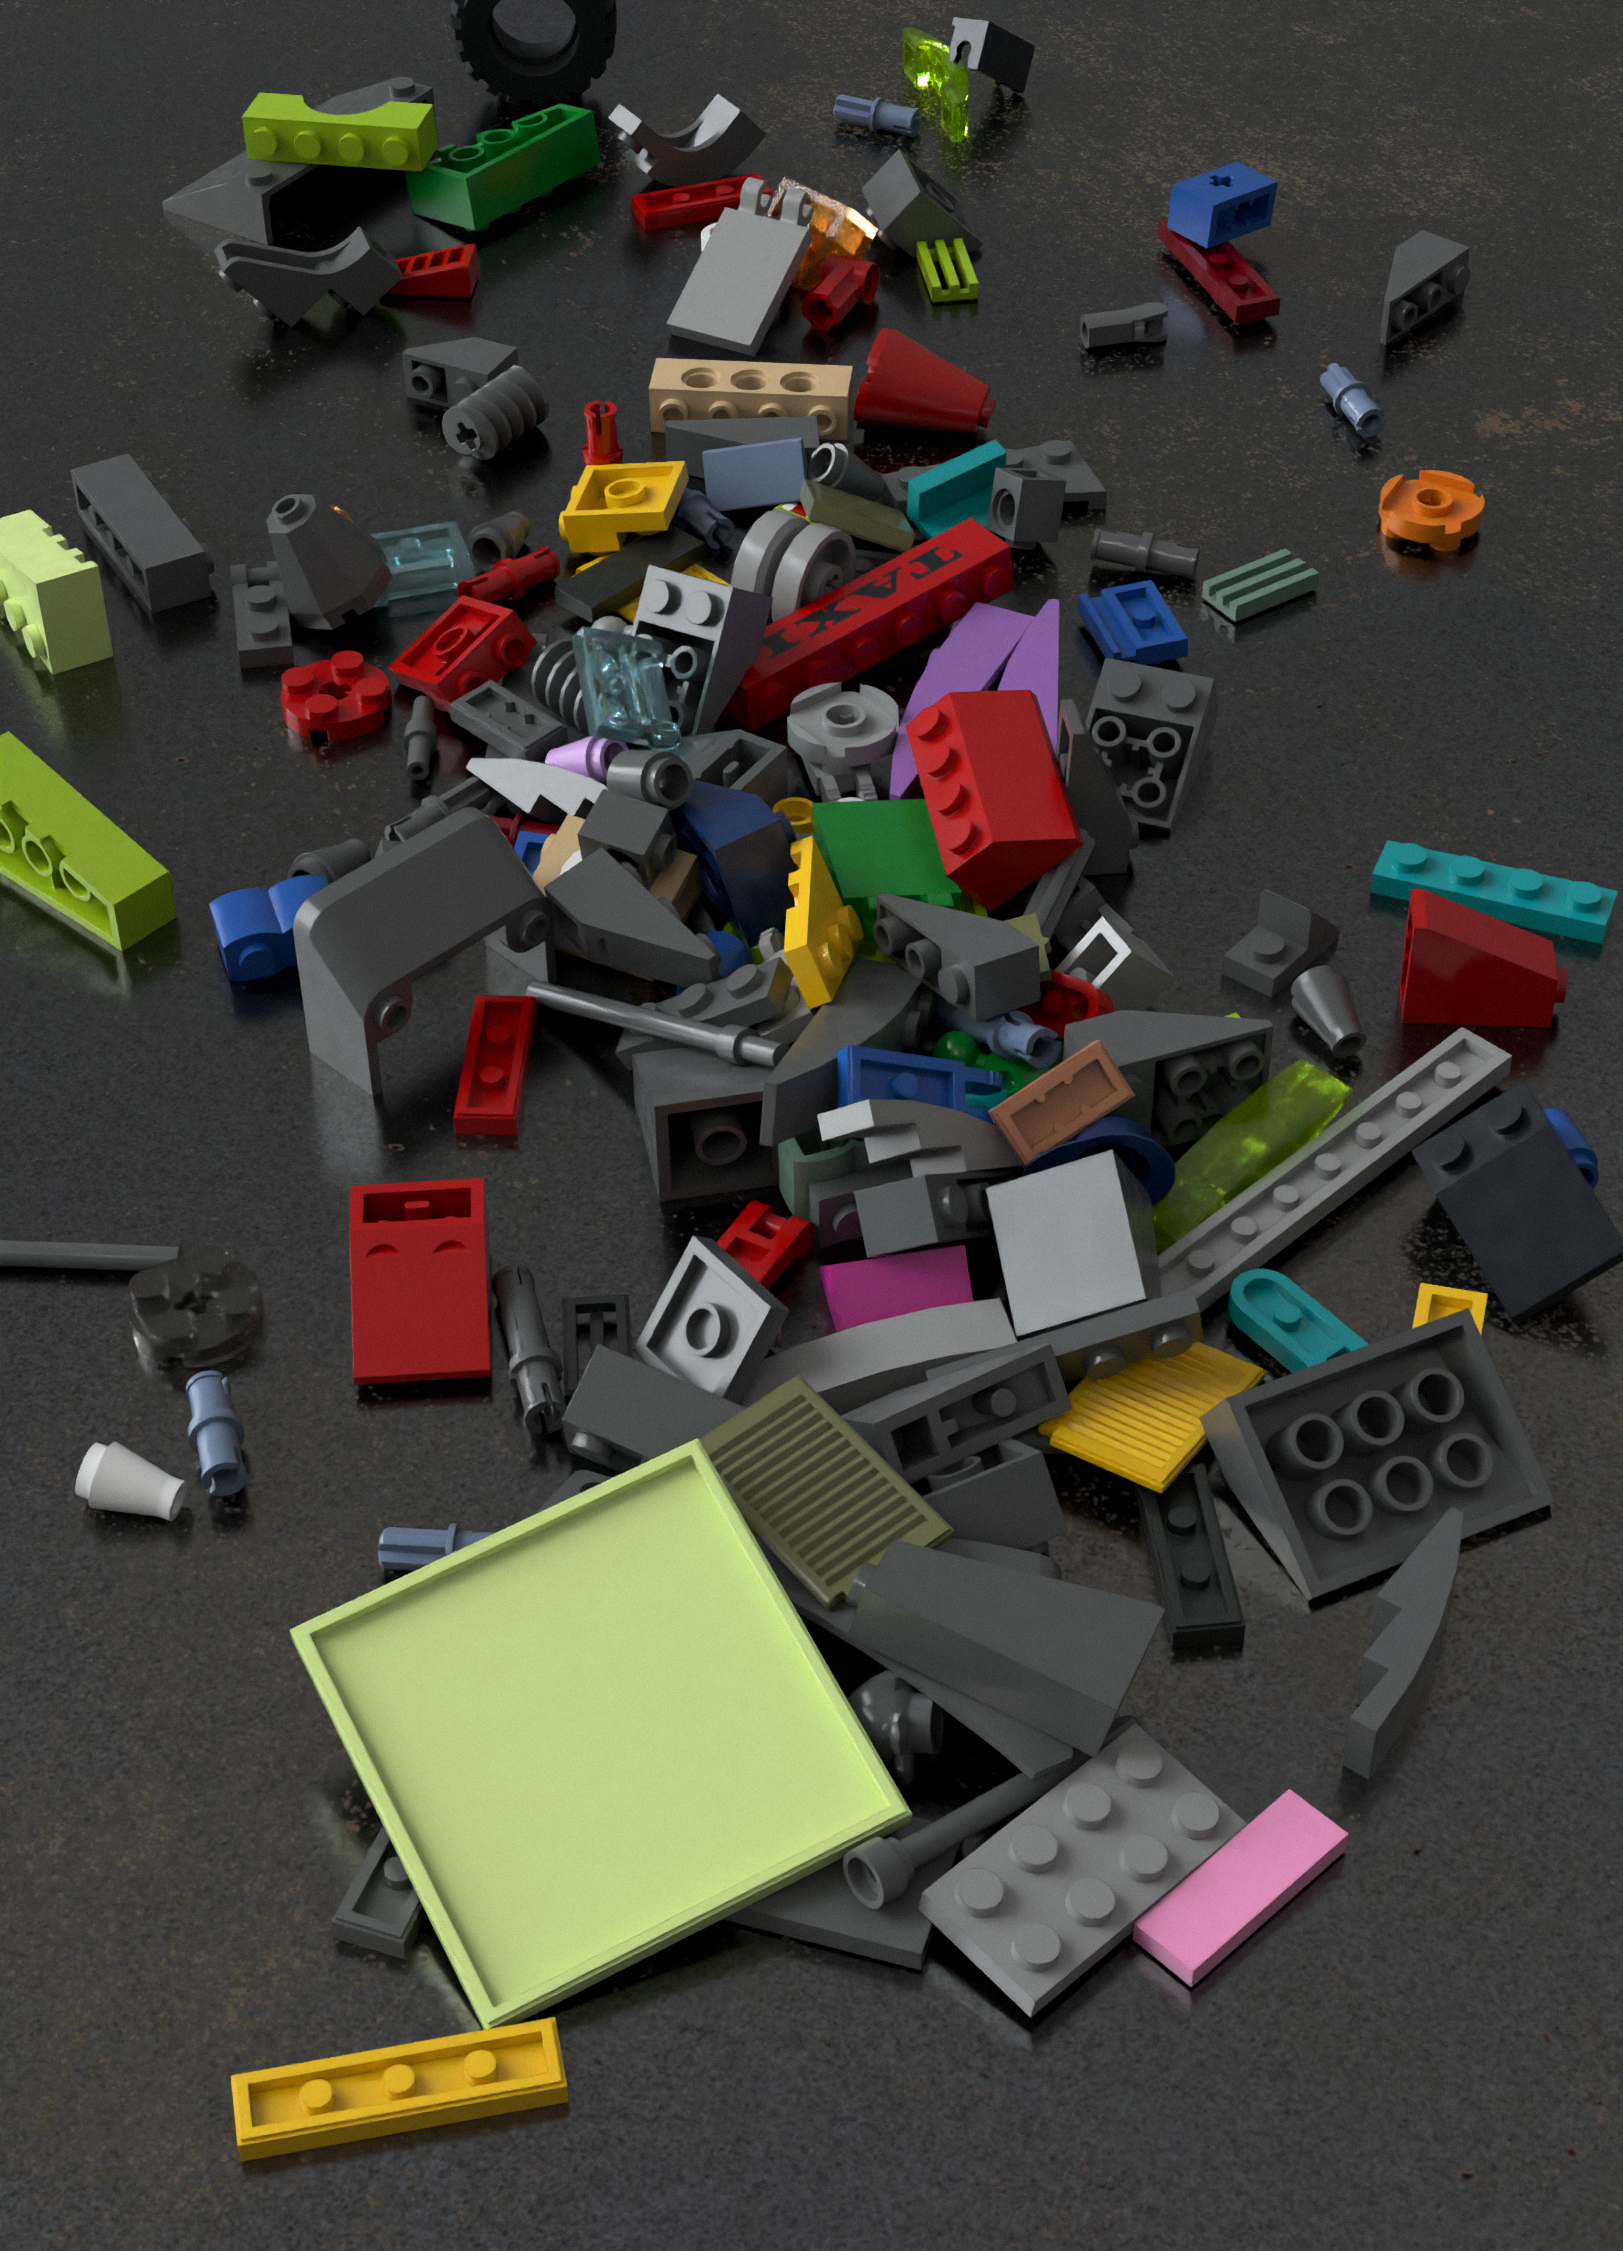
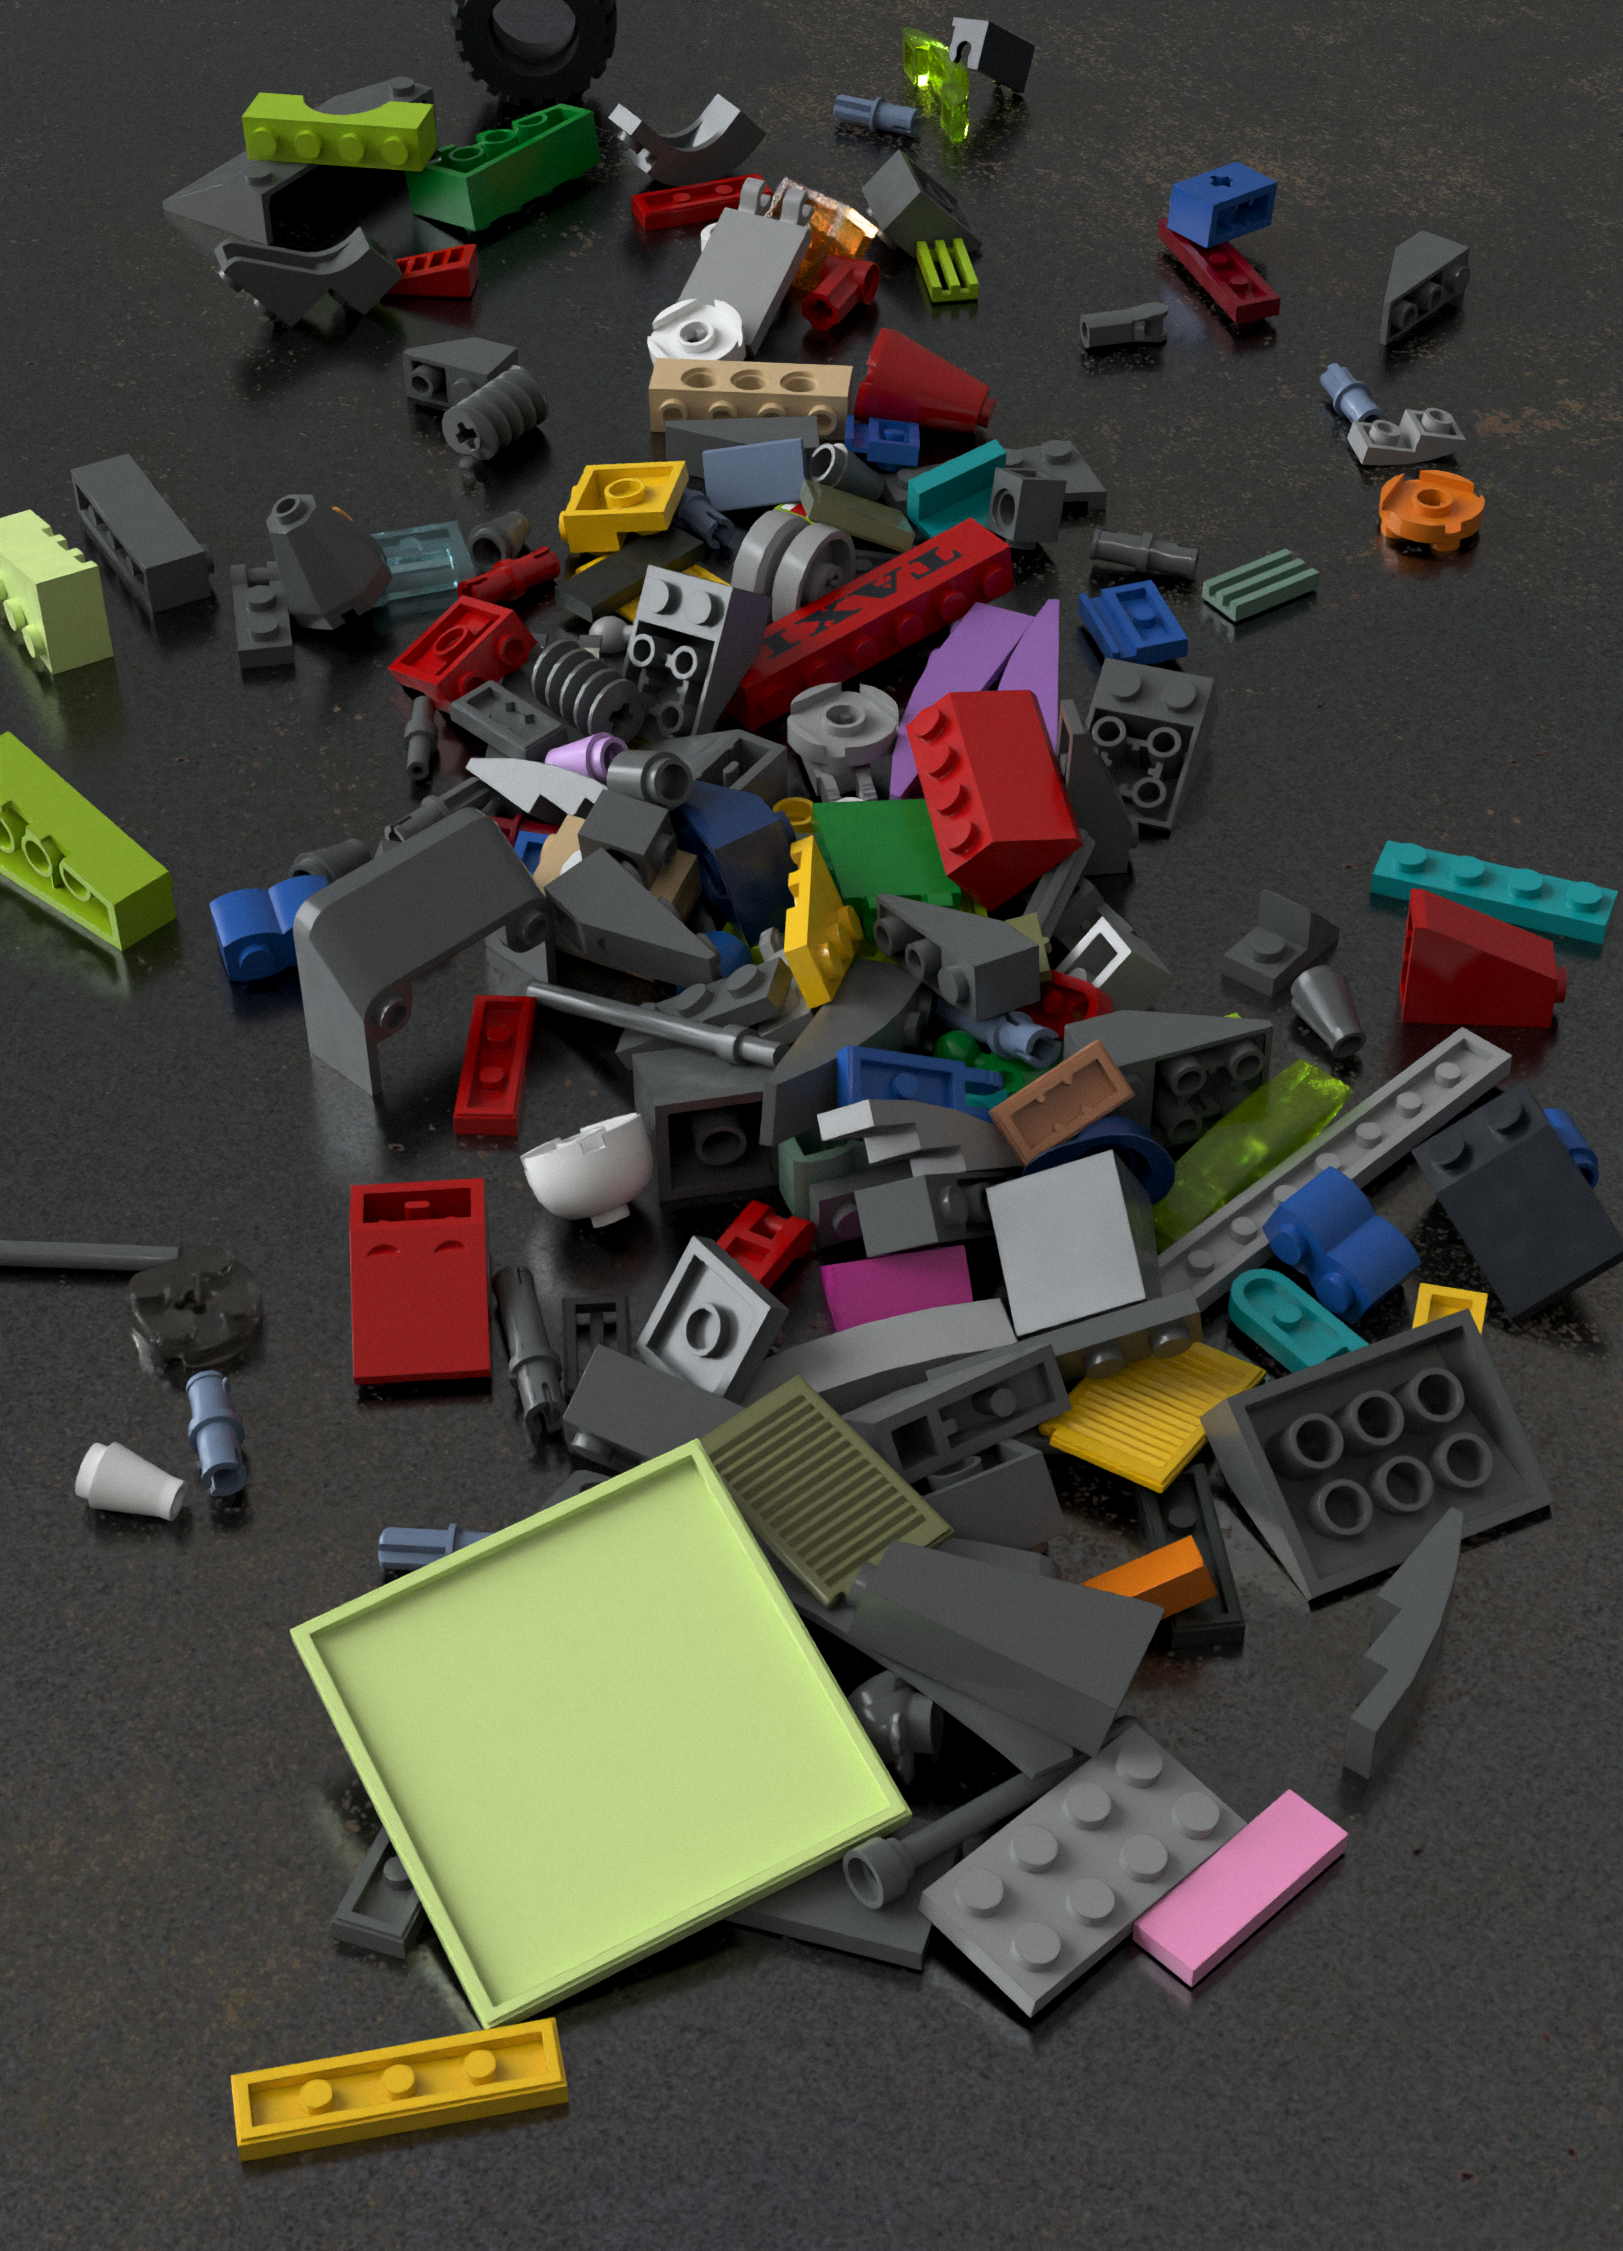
(312, 693): red plate -> none
(593, 1170): none -> white cylinder
(601, 431): red pin -> none
(613, 693): clear light blue plate -> none
(716, 326): none -> white plate
(886, 442): none -> blue plate
(1168, 1577): none -> orange slope
(1341, 1245): none -> blue brick
(1417, 438): none -> light grey slope

